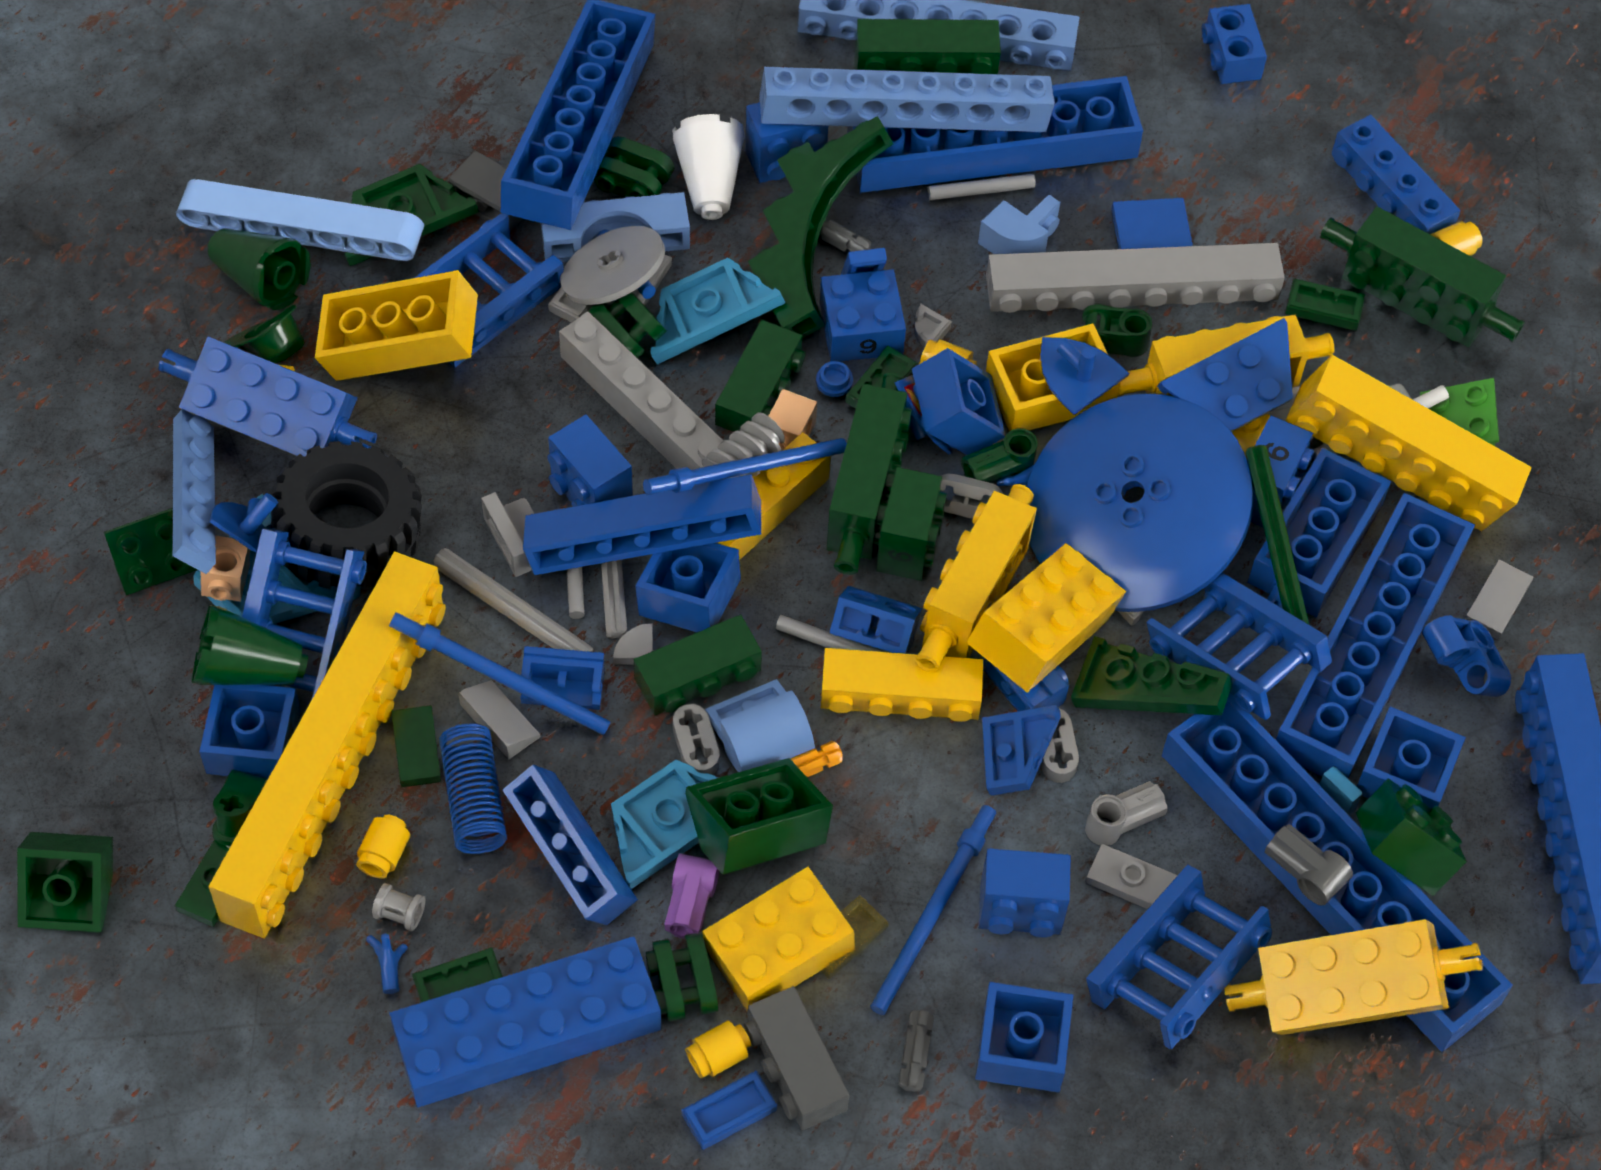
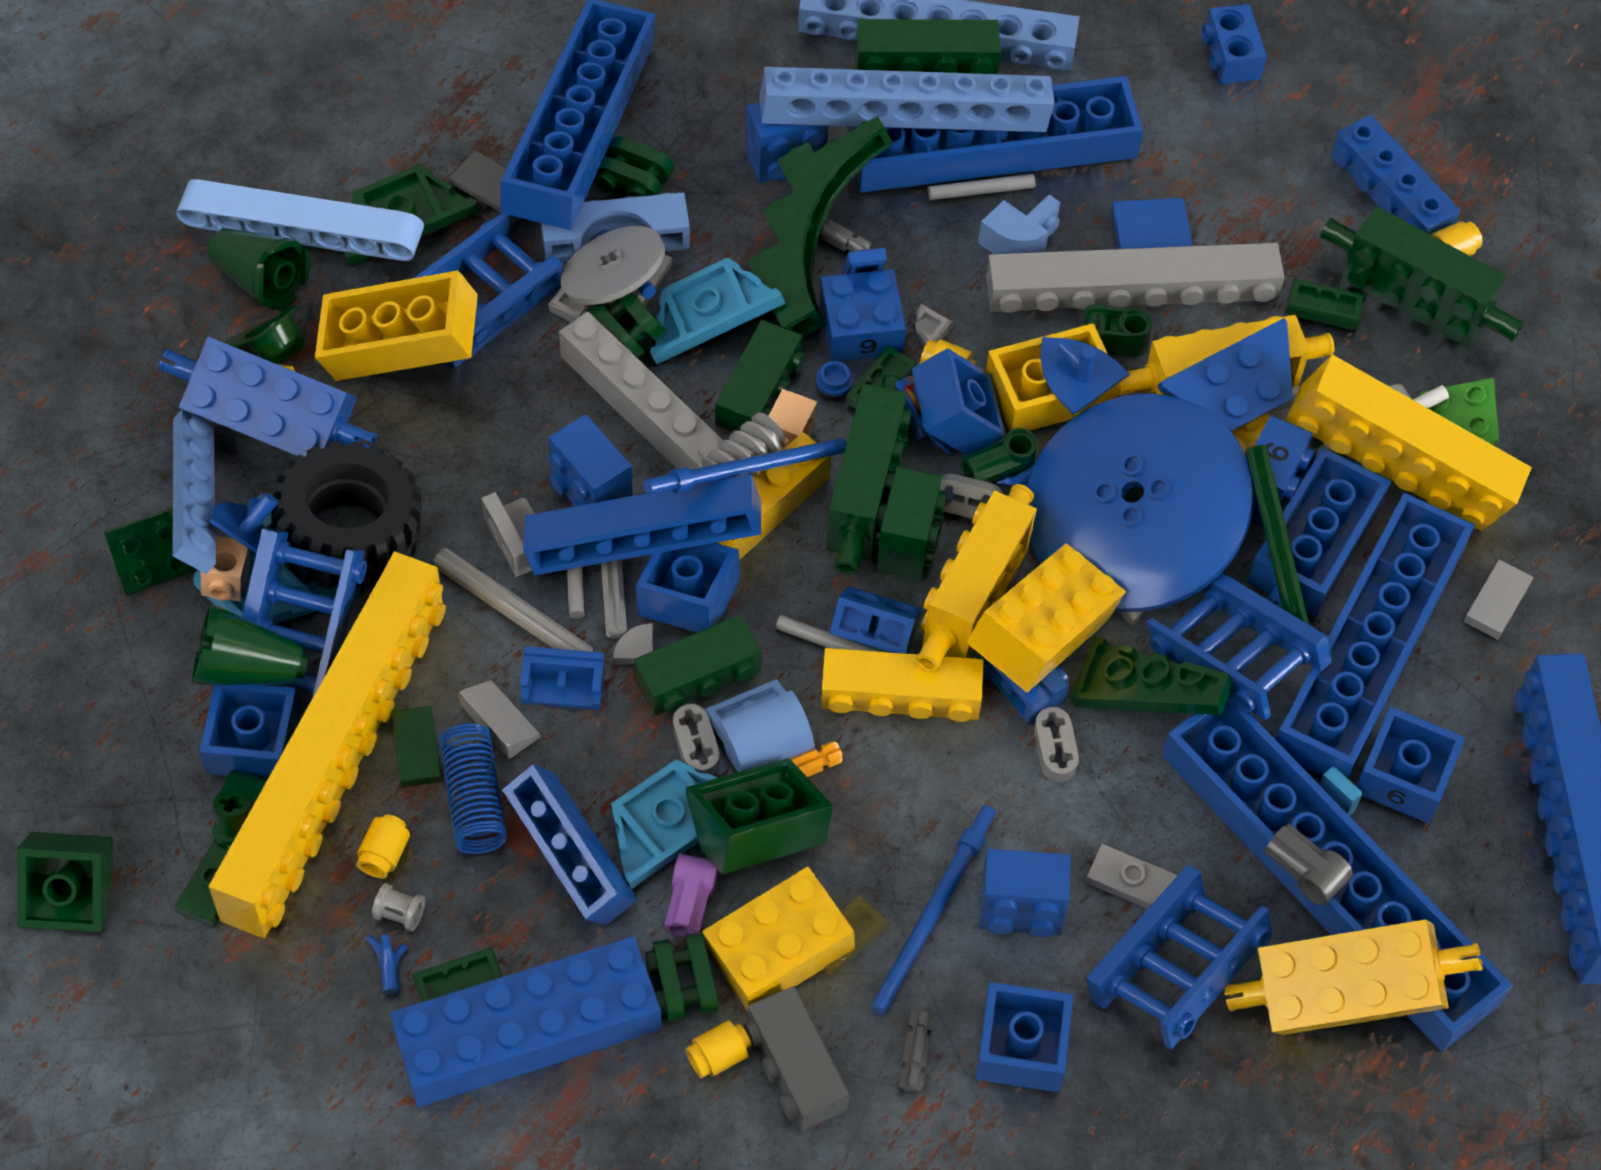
(429, 638): blue bar -> none
(709, 161): white cone -> none
(729, 1110): blue tile -> none
(1016, 747): blue wing -> none
(1125, 811): light grey piece -> none
(1411, 836): dark green brick -> none
(1471, 654): blue piece -> none

